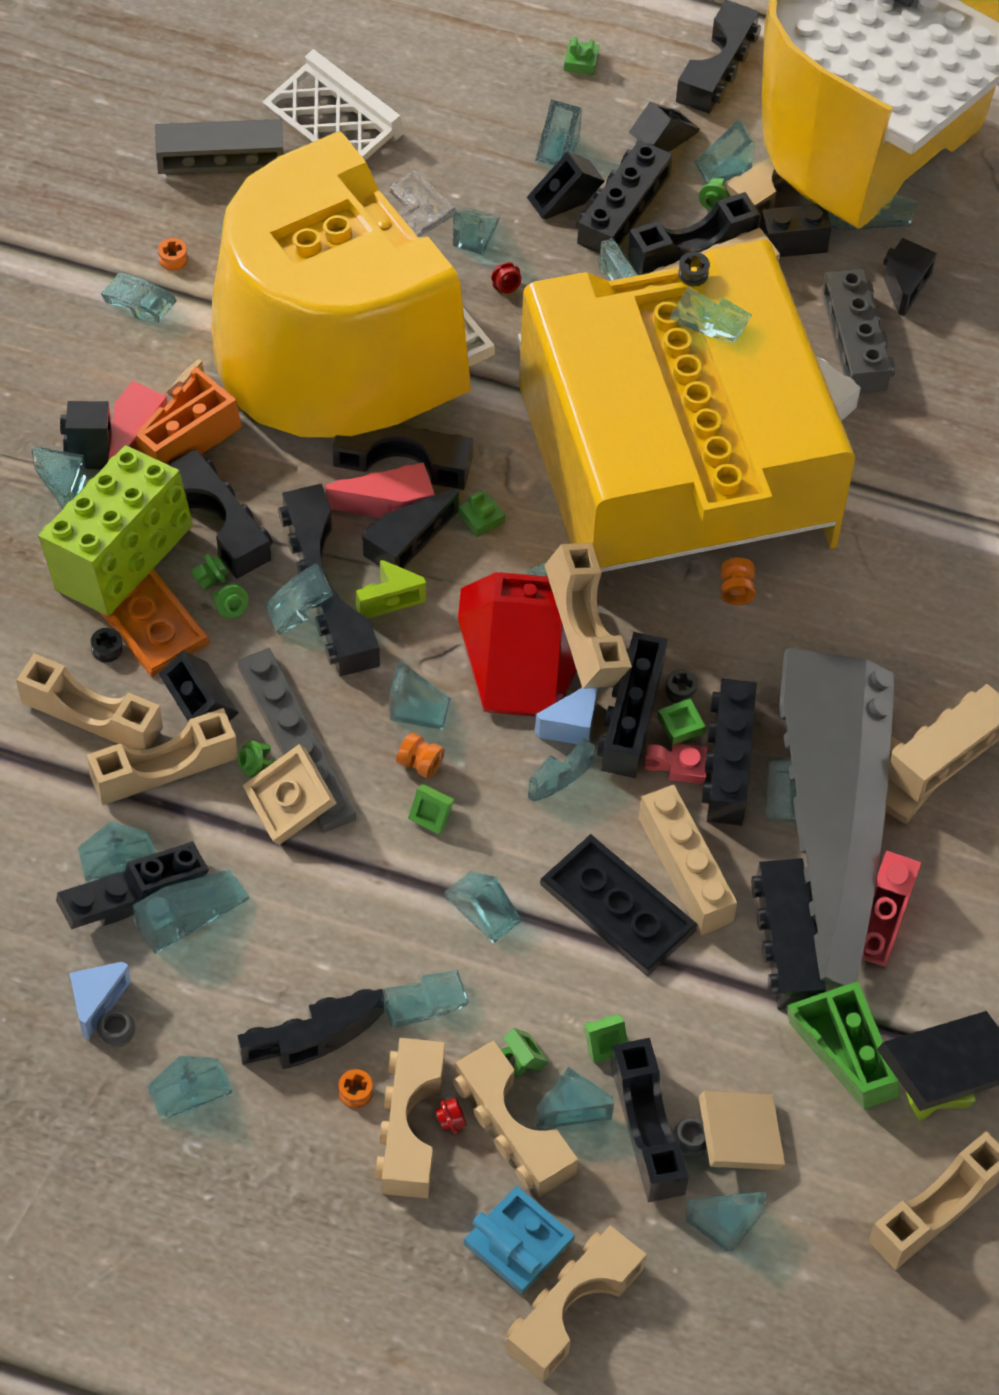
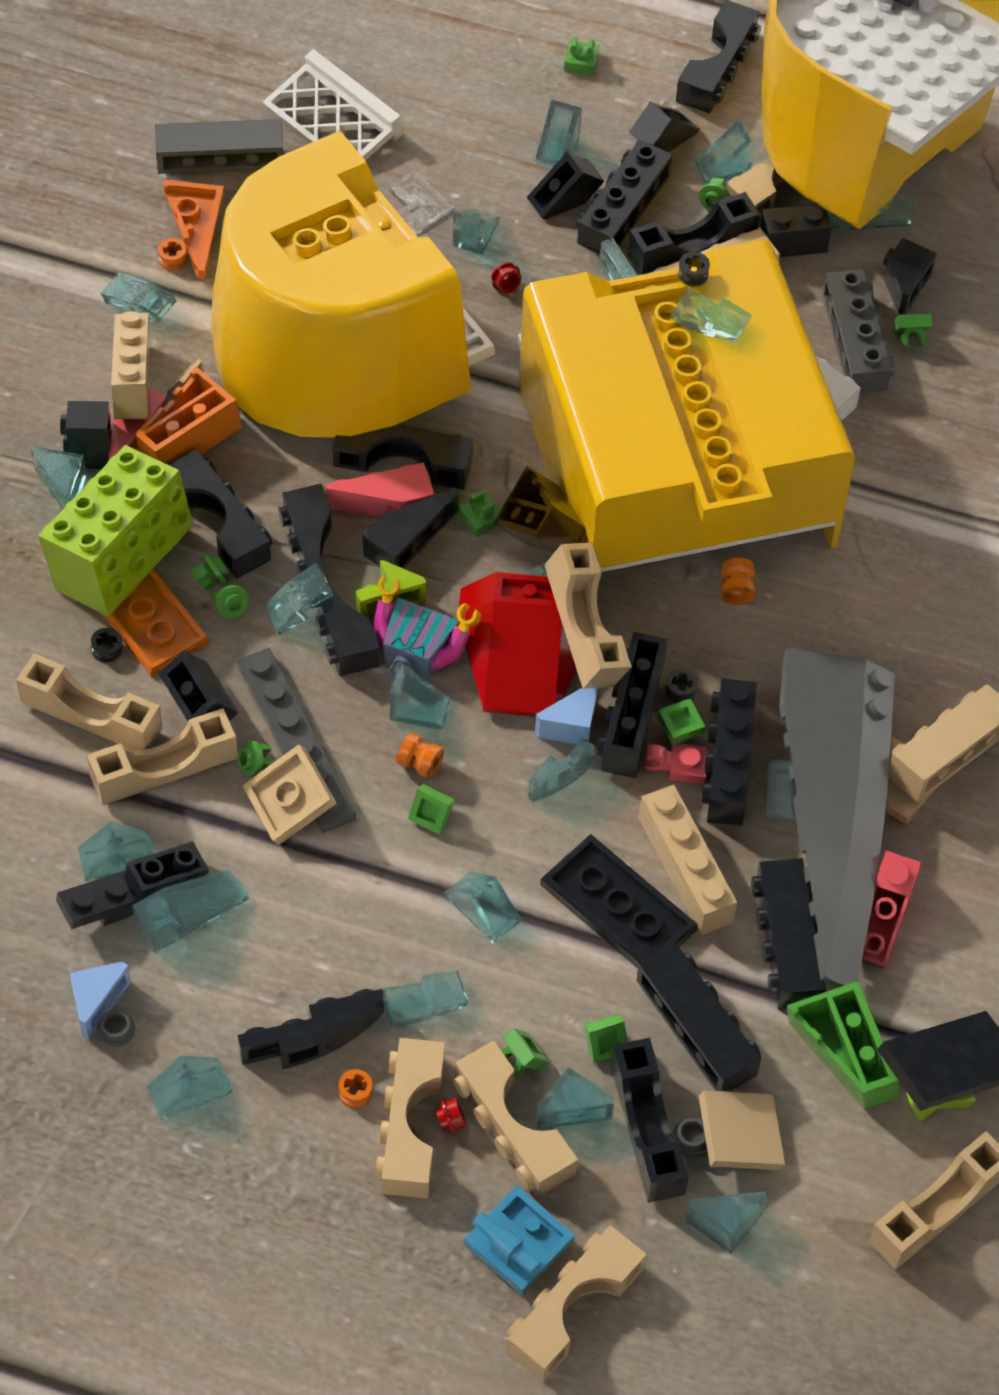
(130, 366): none -> tan arch
(196, 214): none -> orange wing
(419, 635): none -> torso
(539, 513): none -> dark brown wedge
(699, 1019): none -> black brick
(912, 324): none -> bright green tile

